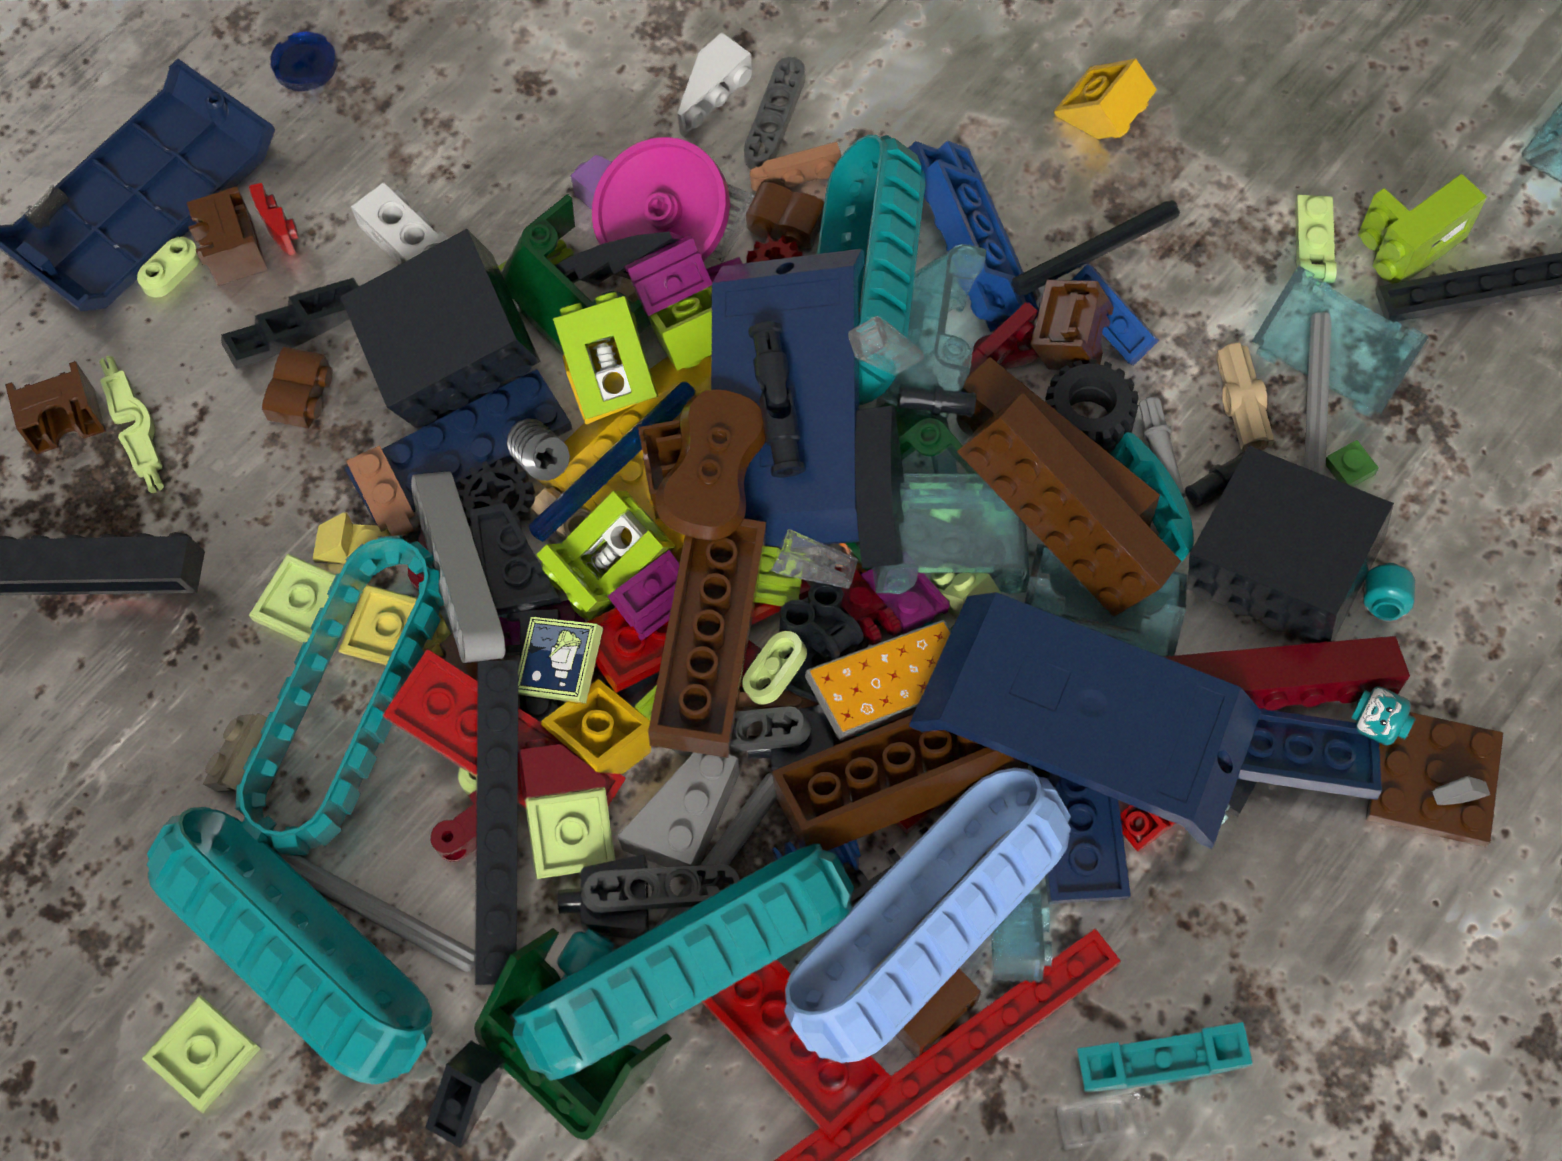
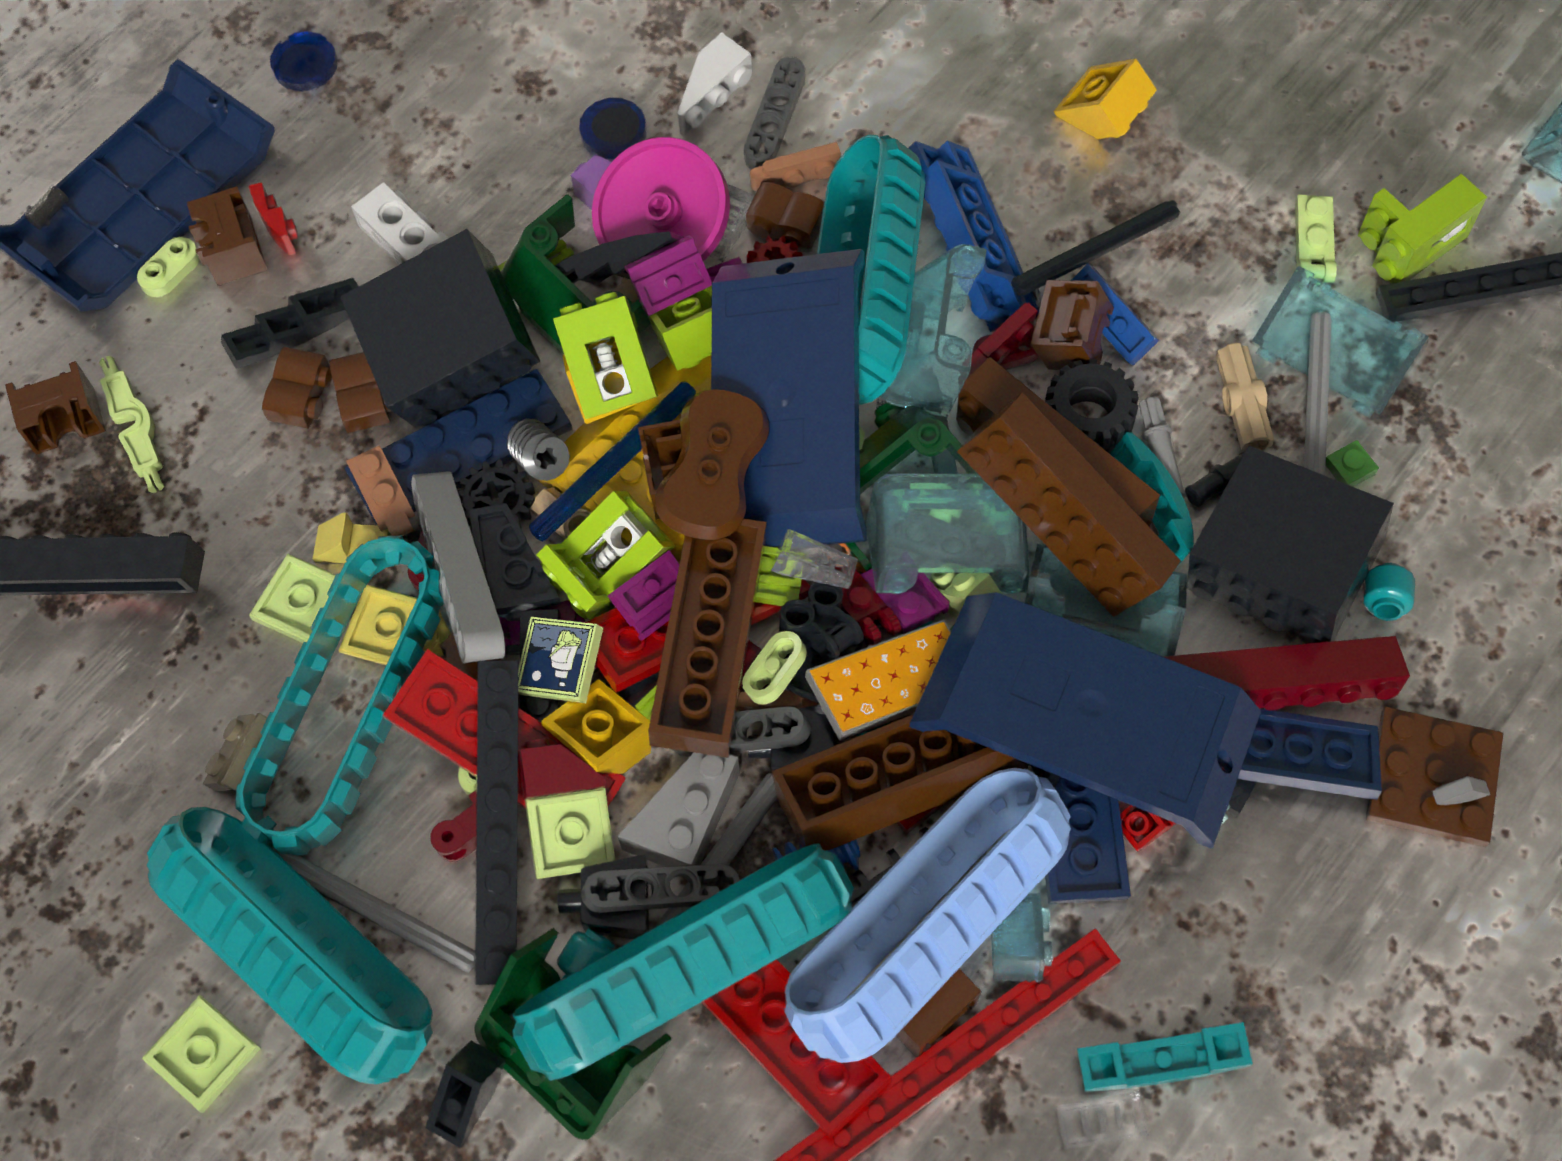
(357, 393): none -> reddish brown brick
(612, 127): none -> tile
(771, 373): black piece -> none
(877, 486): black slope -> none
(883, 346): clear slope -> none
(936, 400): black pin -> none
(1383, 716): teal head -> none

